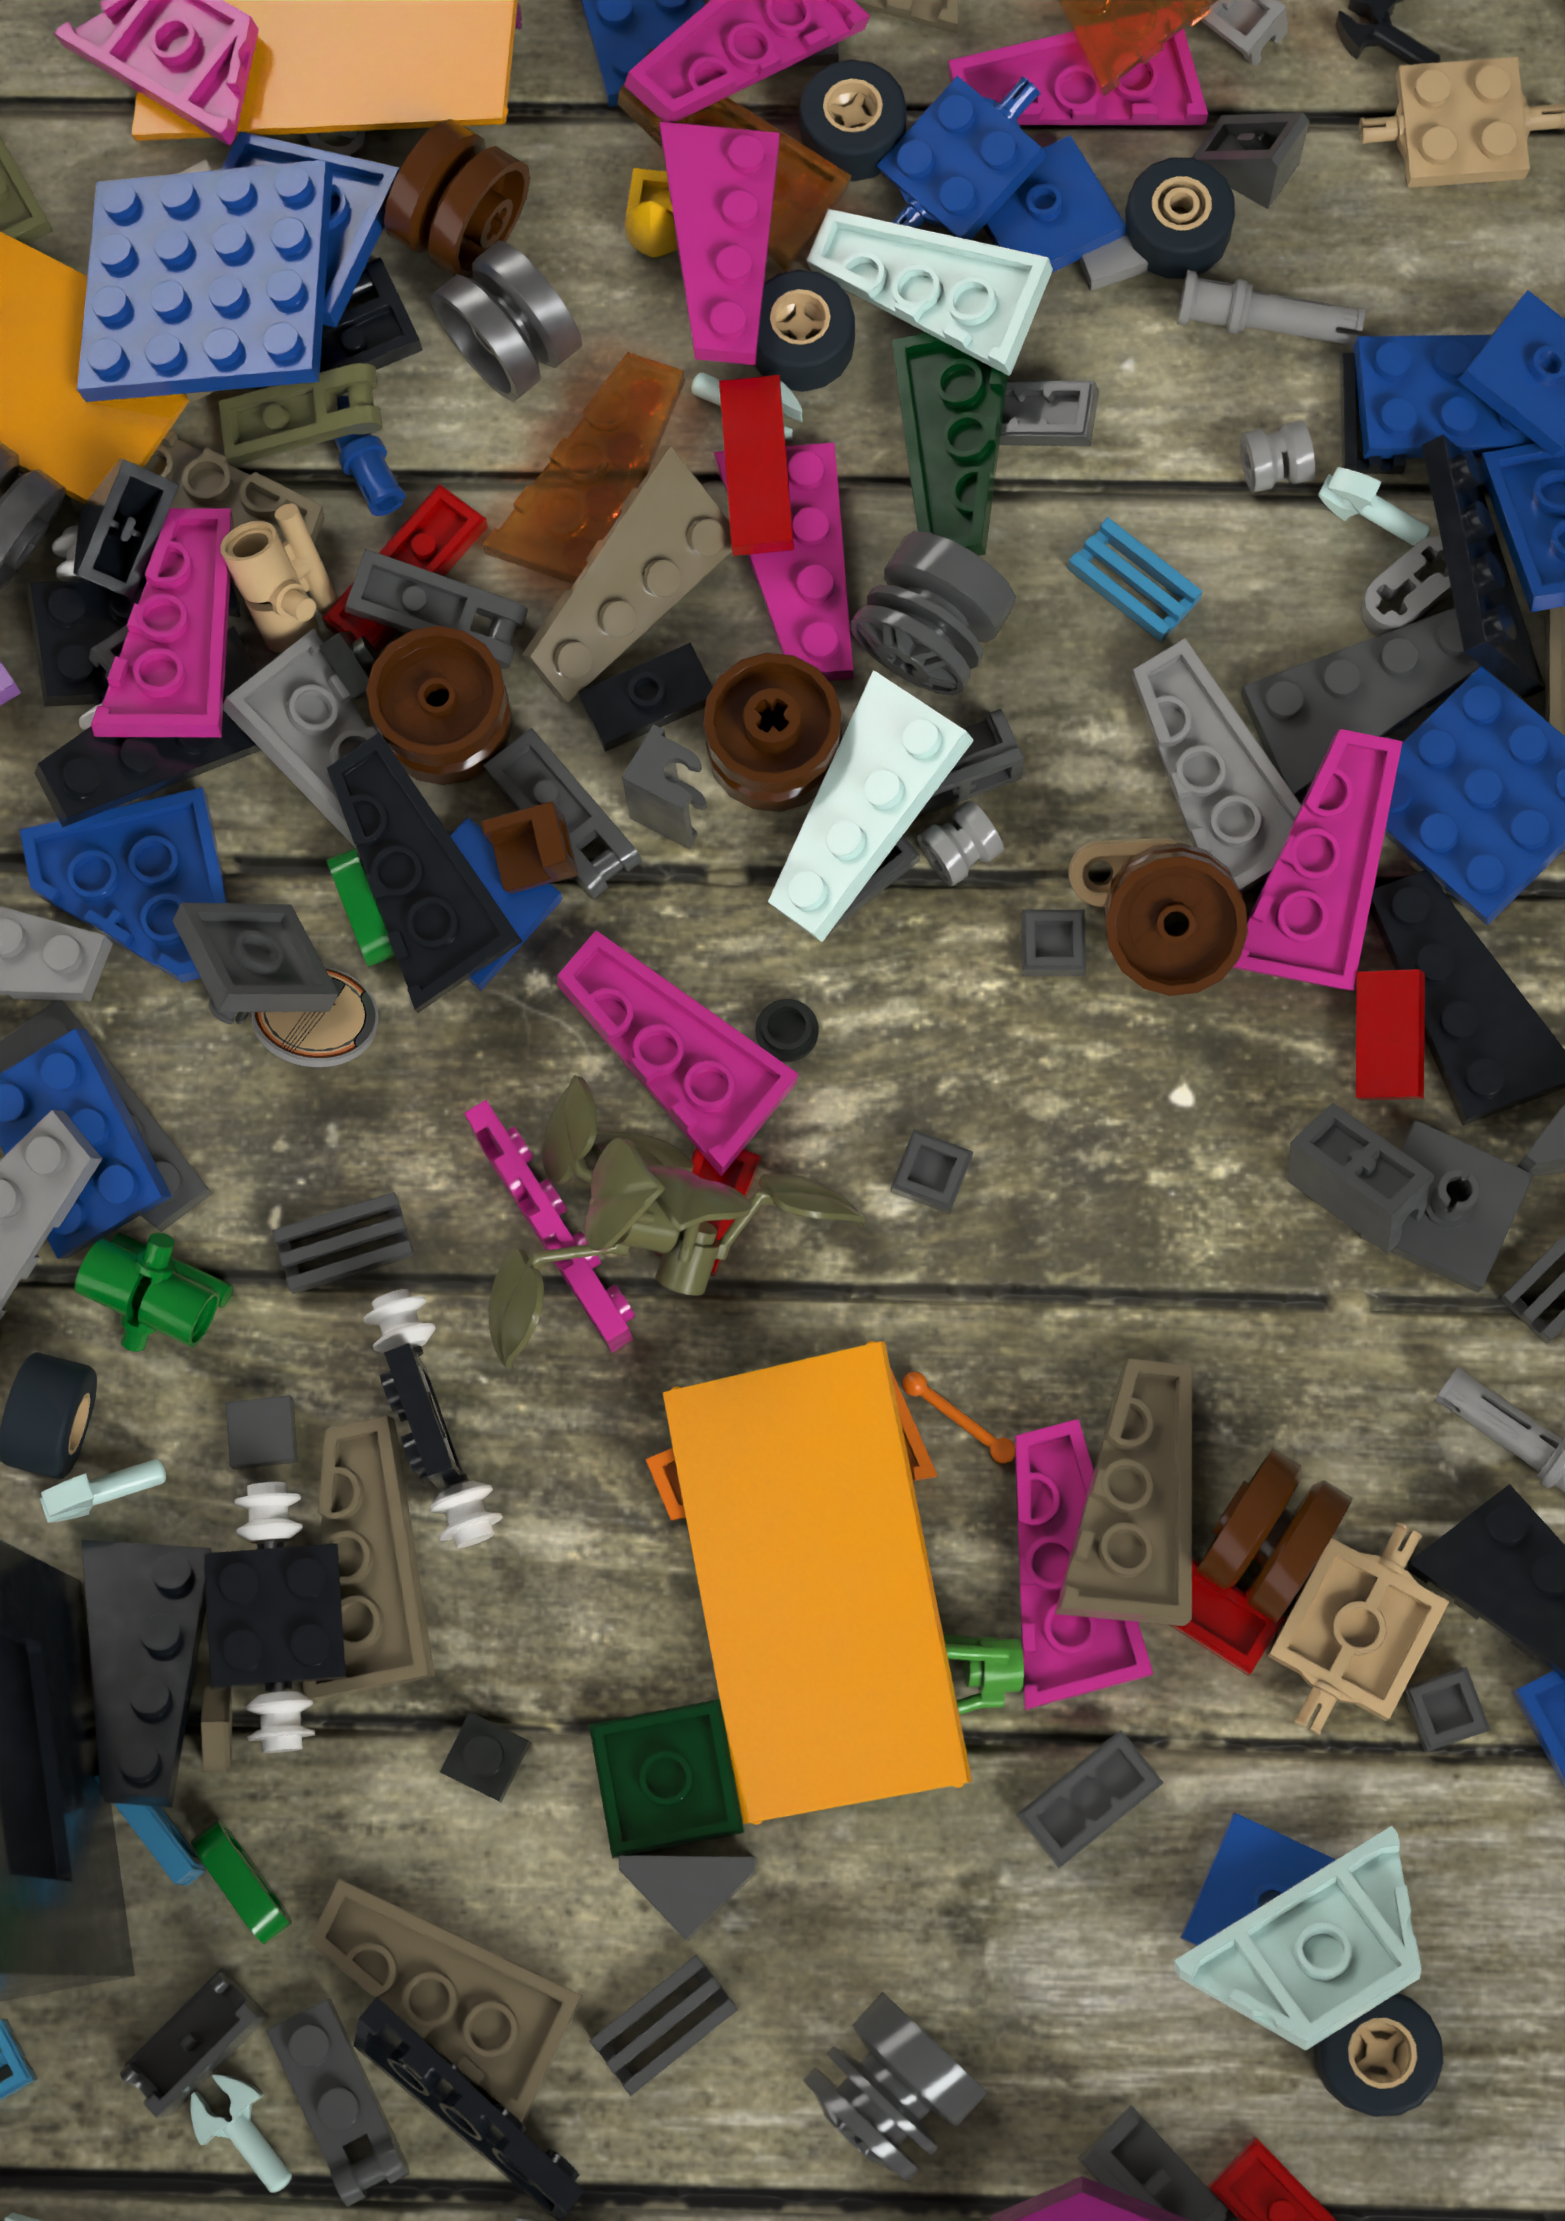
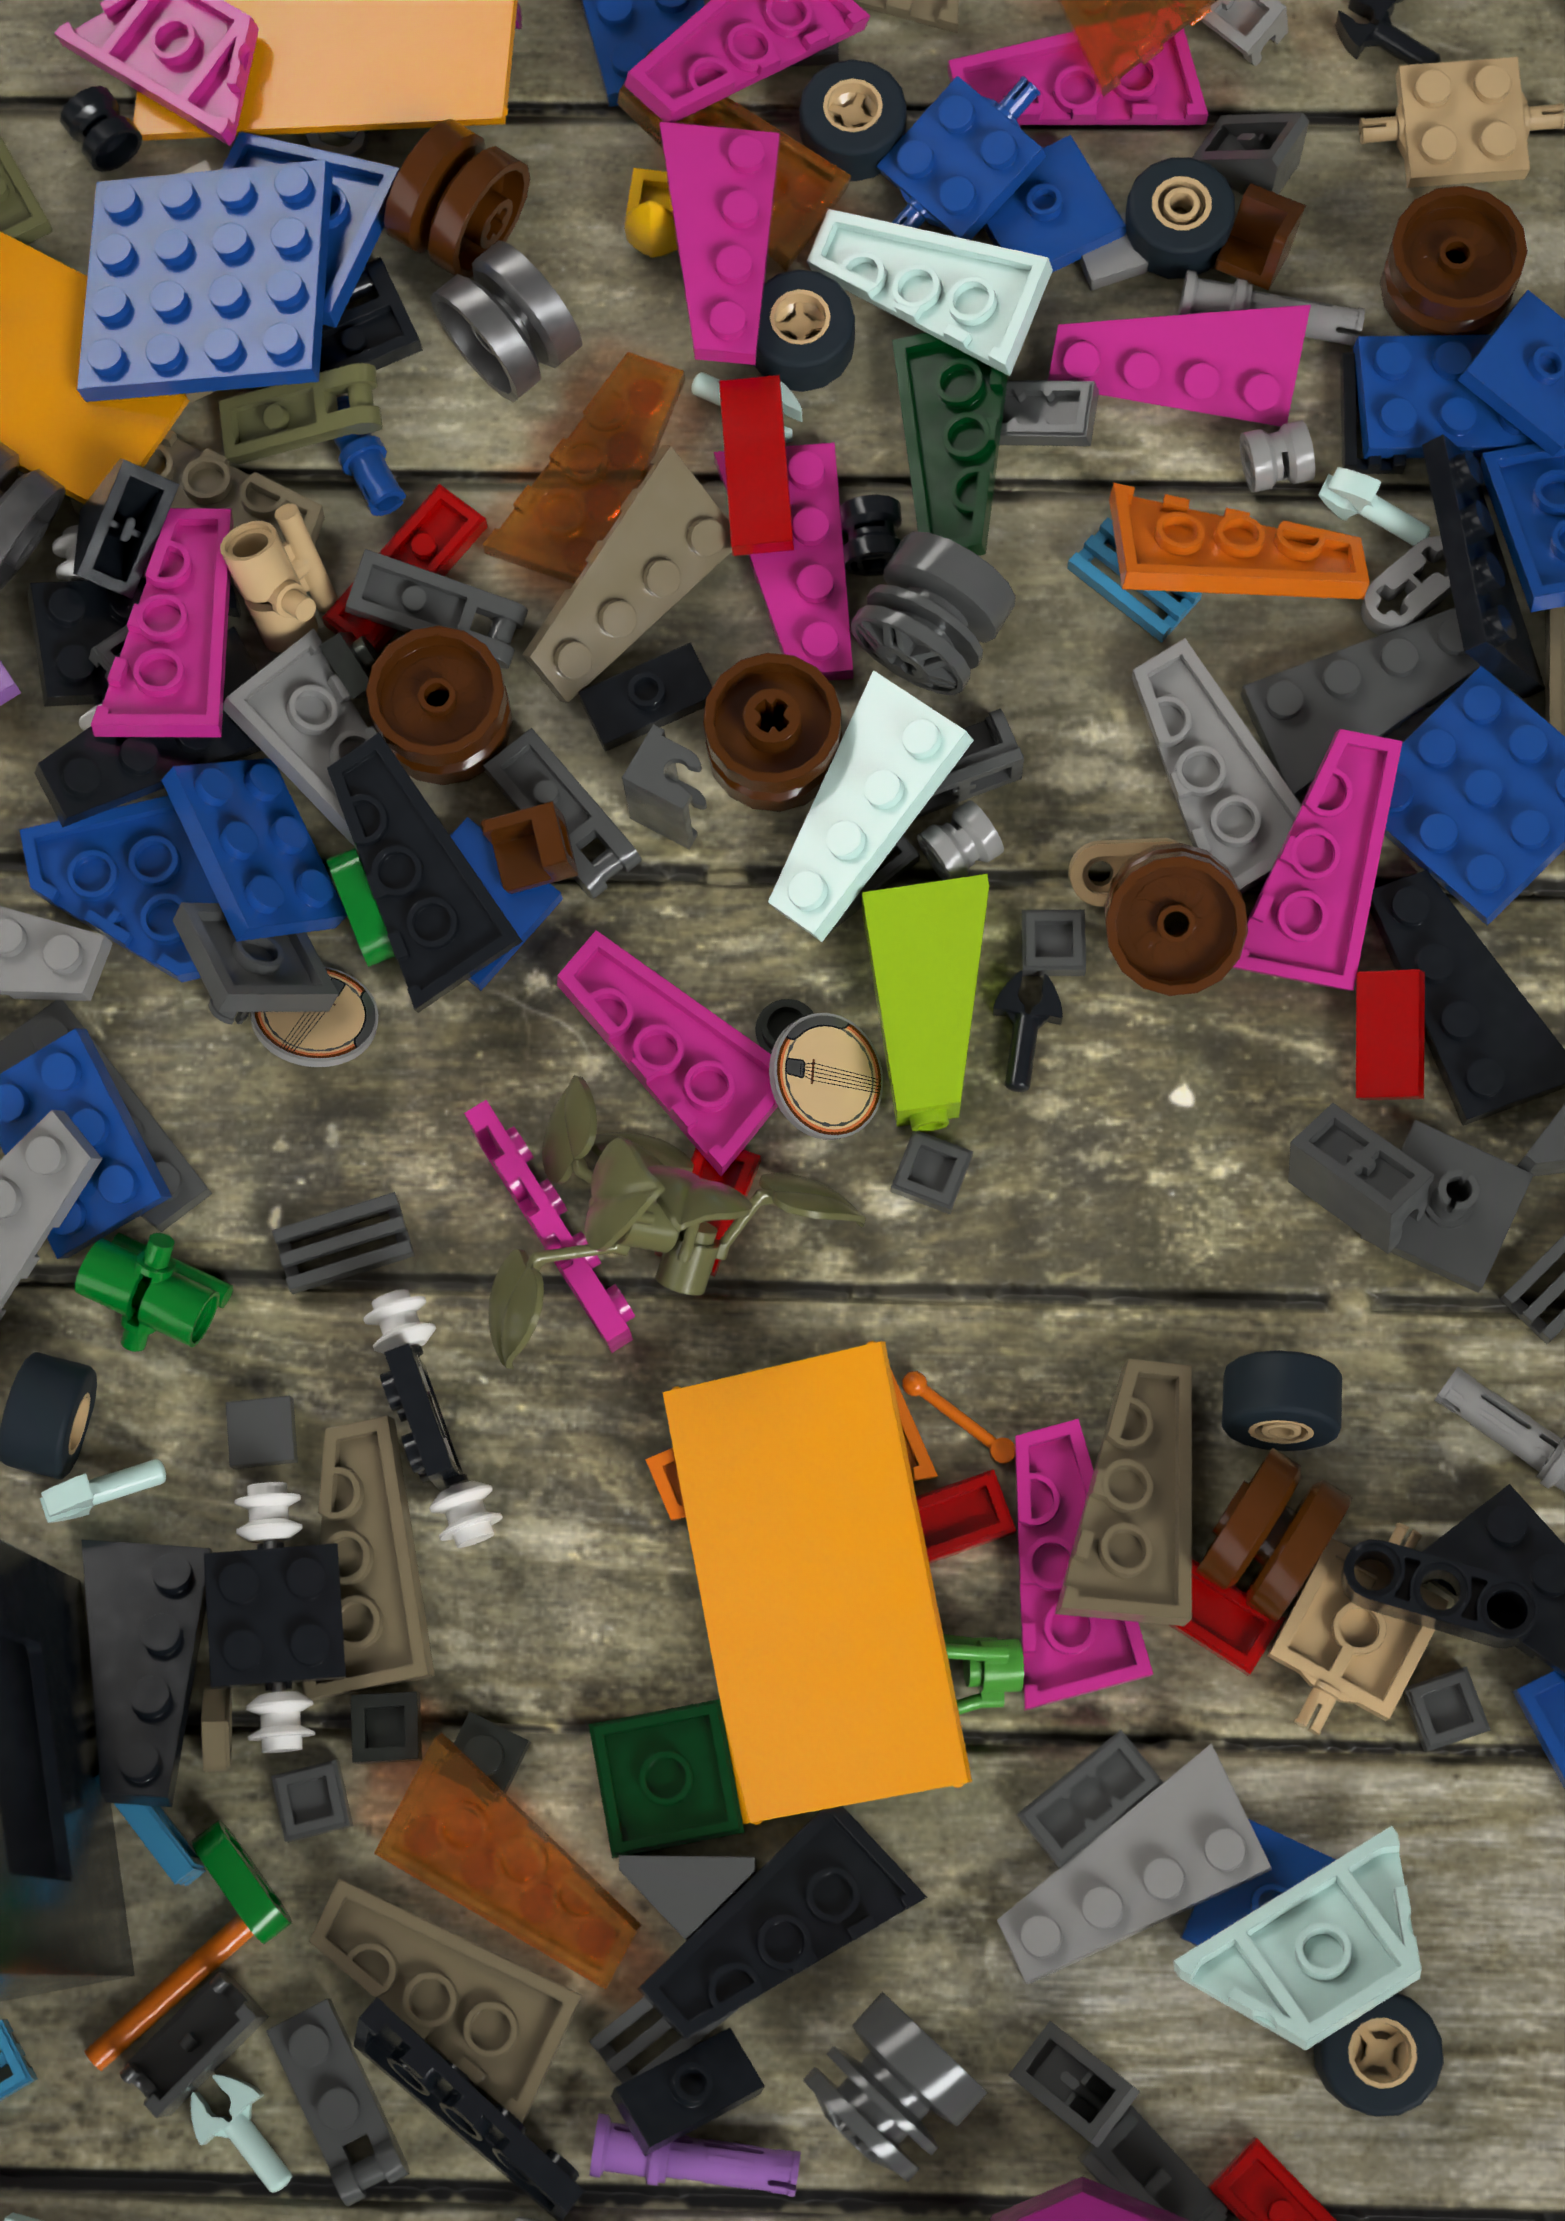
(96, 122): none -> black wheel
(168, 1993): none -> orange bar
(254, 848): none -> blue plate
(312, 1800): none -> dark grey tile
(386, 1727): none -> pearl dark grey plate
(497, 1862): none -> clear orange wing
(687, 2091): none -> black plate
(694, 2160): none -> medium lavender pin
(790, 1914): none -> black wing
(826, 1076): none -> piece
(871, 532): none -> black wheel
(925, 978): none -> lime slope
(964, 1516): none -> red tile
(1025, 1027): none -> black bar
(1074, 2084): none -> dark grey slope
(1148, 1866): none -> light grey wing
(1199, 362): none -> dark pink wing
(1202, 552): none -> orange wing
(1260, 237): none -> reddish brown panel
(1282, 1400): none -> black wheel
(1453, 263): none -> reddish brown wheel
(1472, 1586): none -> black beam

